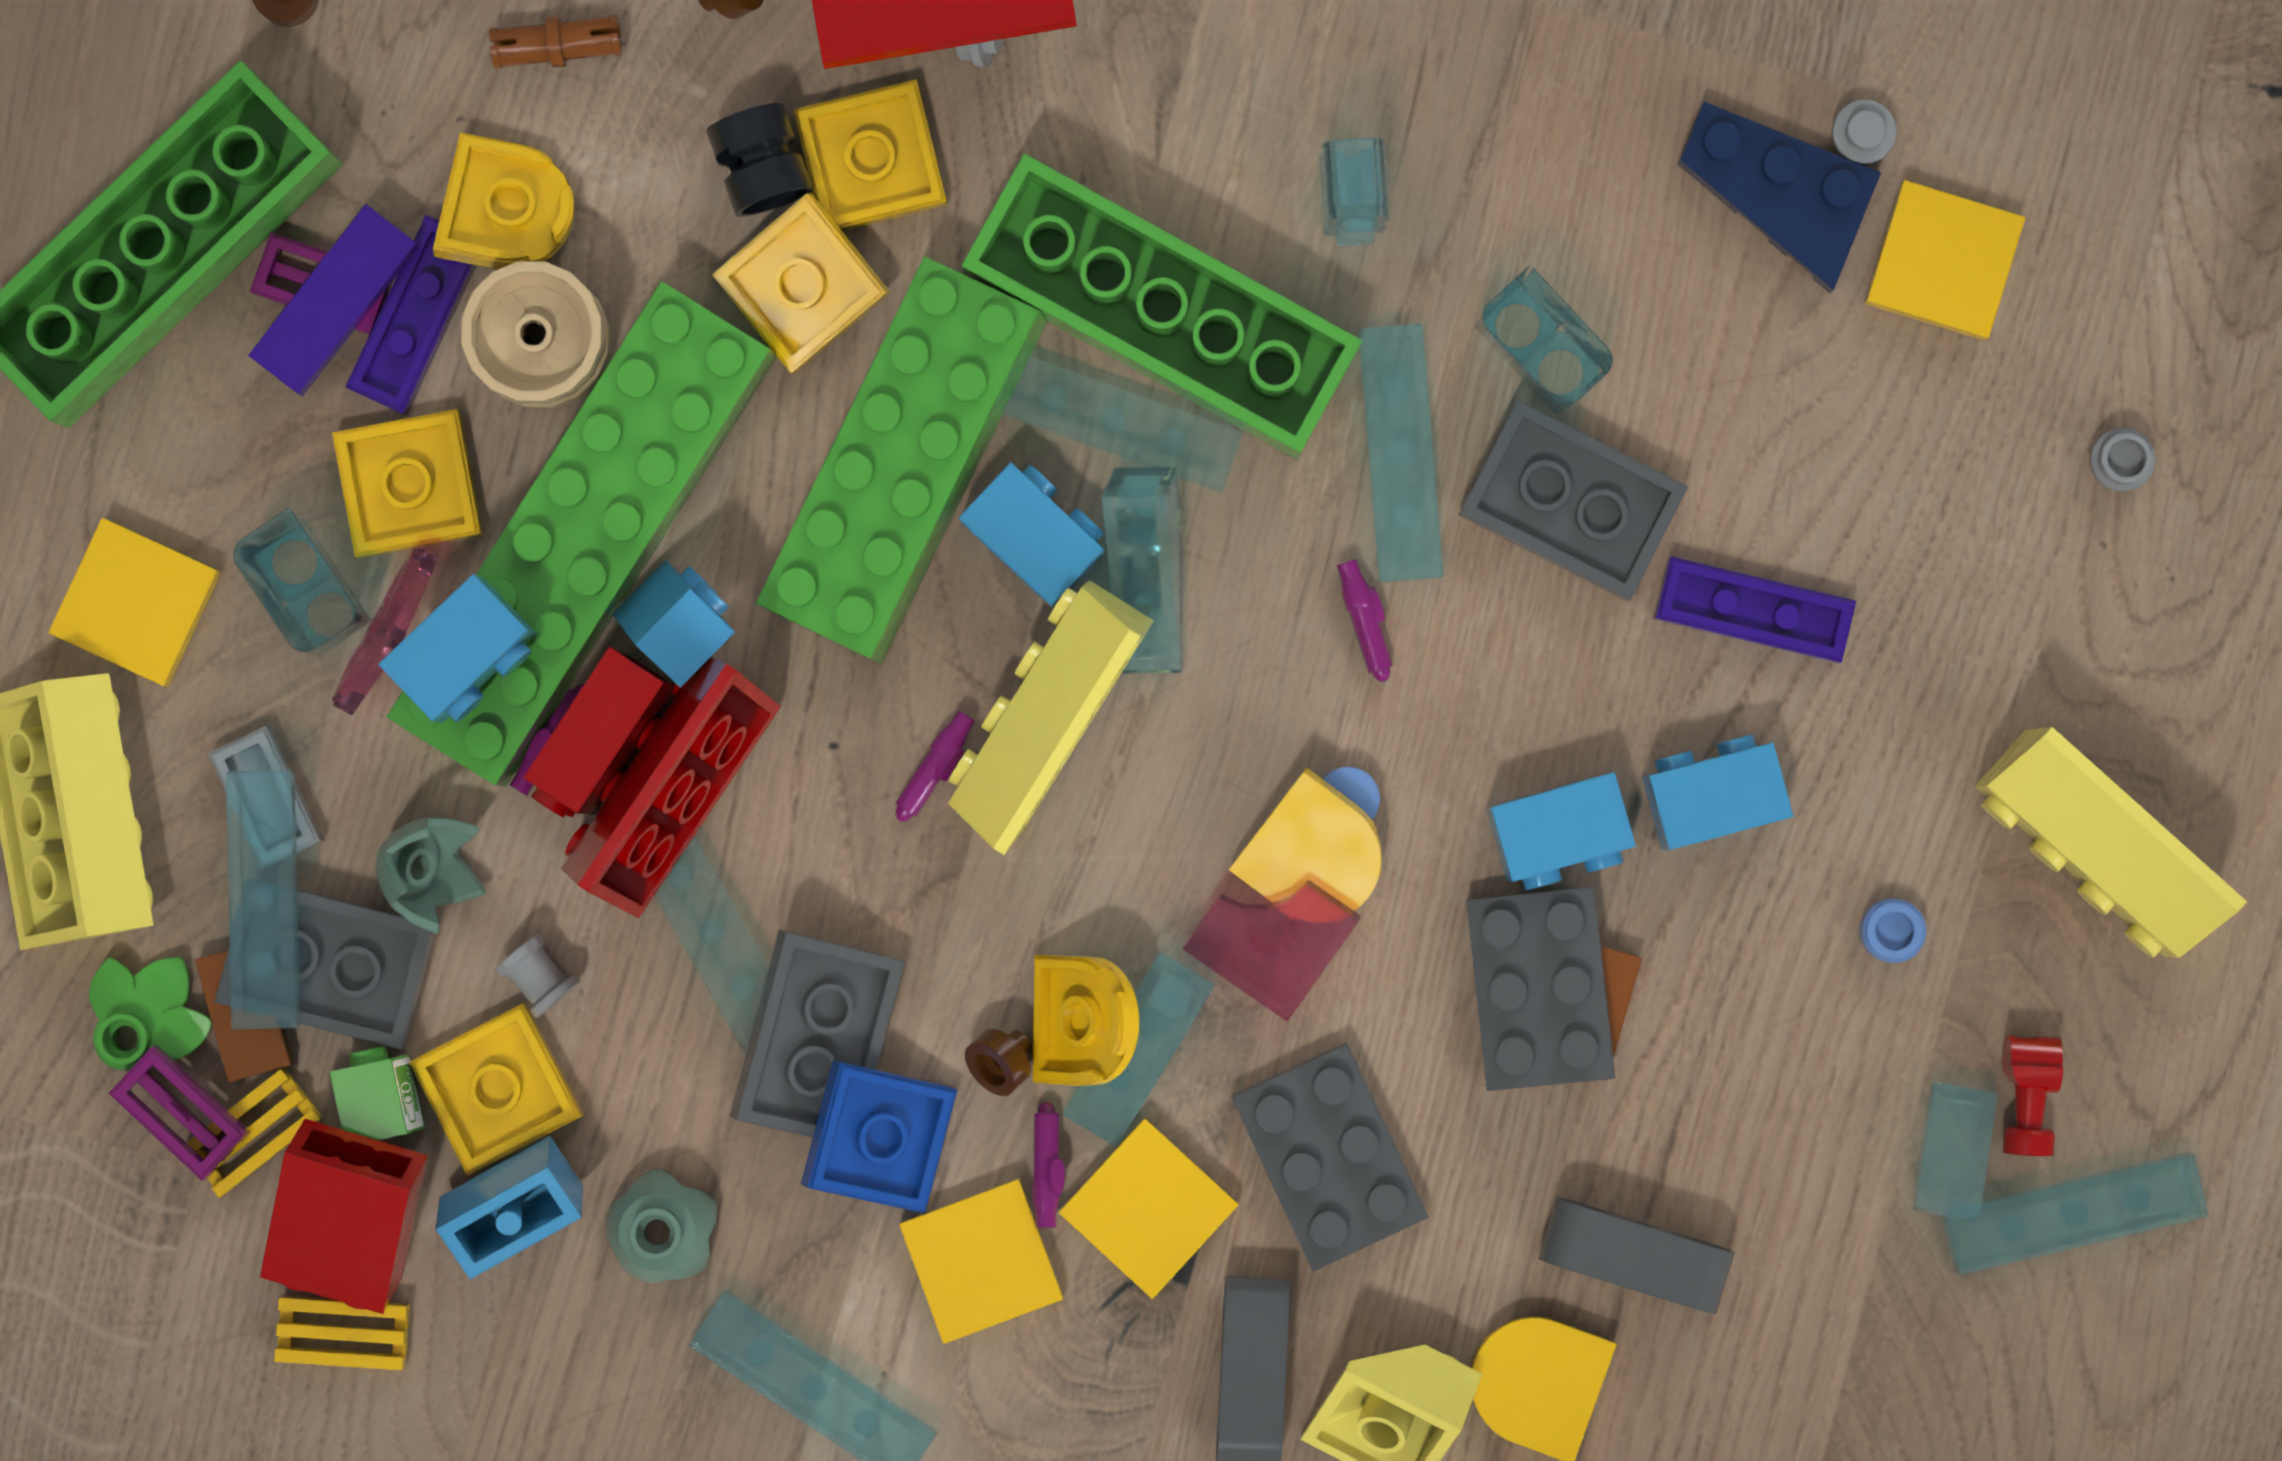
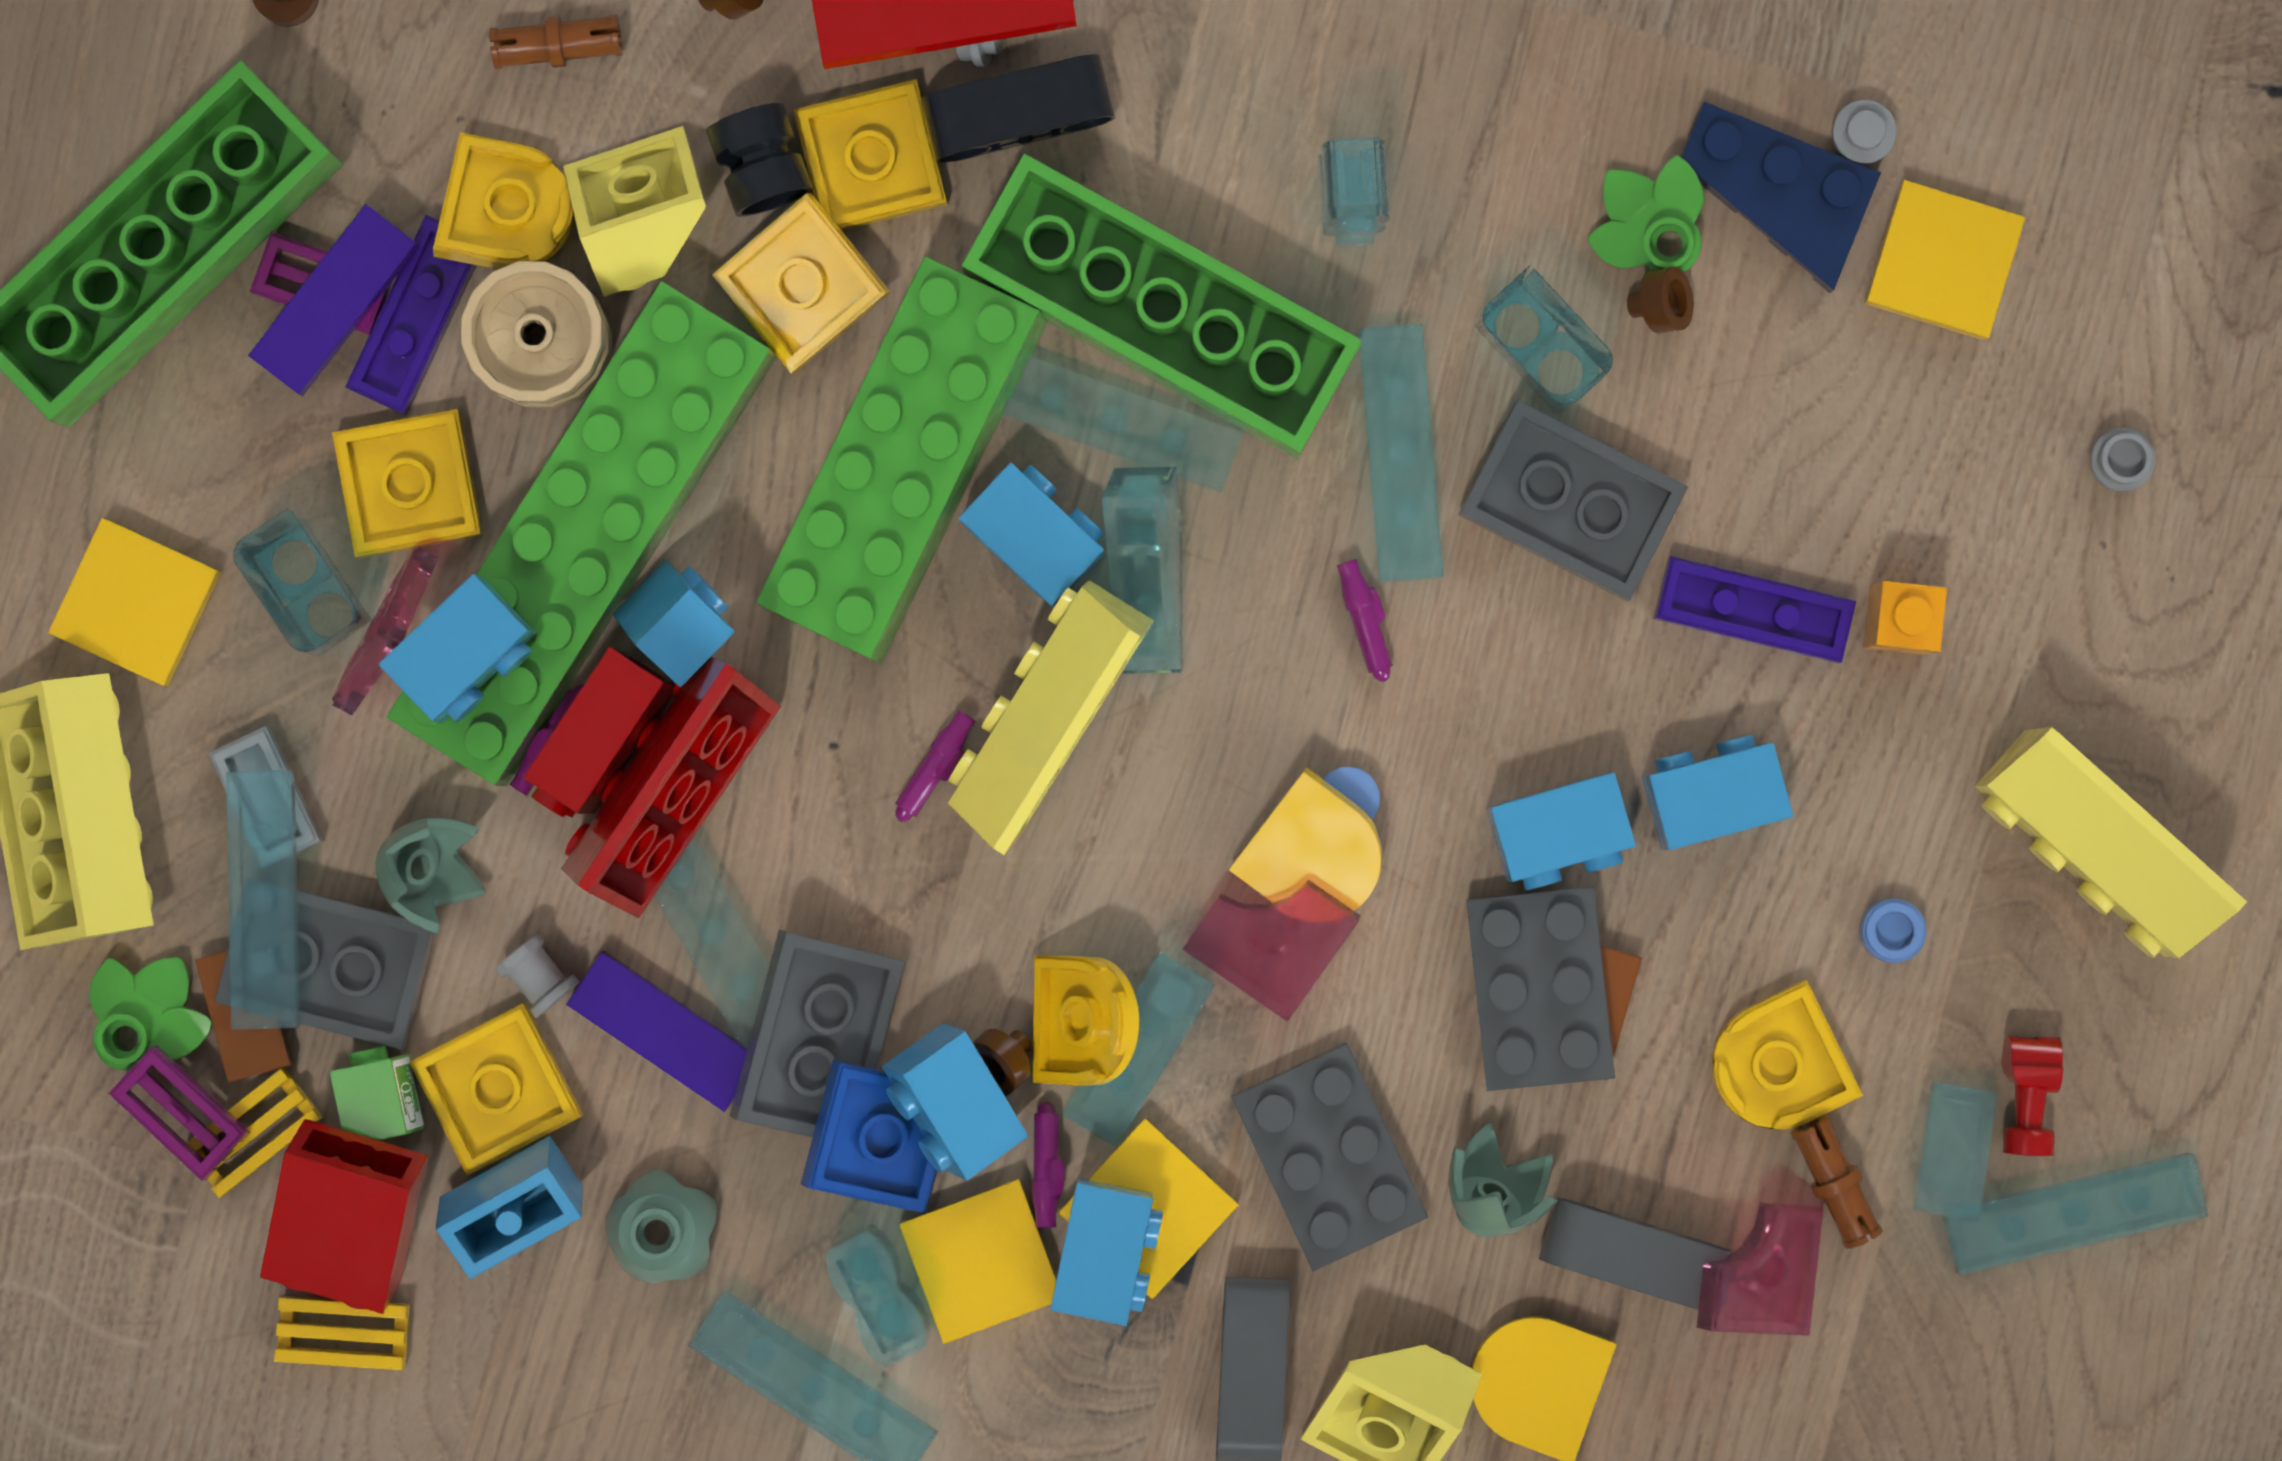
(635, 208): none -> light yellow slope
(660, 1029): none -> dark purple tile
(887, 1310): none -> clear light blue brick
(953, 1102): none -> dark azure brick
(1017, 108): none -> black beam
(1104, 1252): none -> dark azure brick
(1493, 1196): none -> sand green piece
(1646, 211): none -> bright green plate
(1663, 300): none -> reddish brown tile
(1767, 1280): none -> clear pink tile
(1781, 1062): none -> yellow tile
(1836, 1182): none -> dark orange pin
(1905, 618): none -> light orange brick

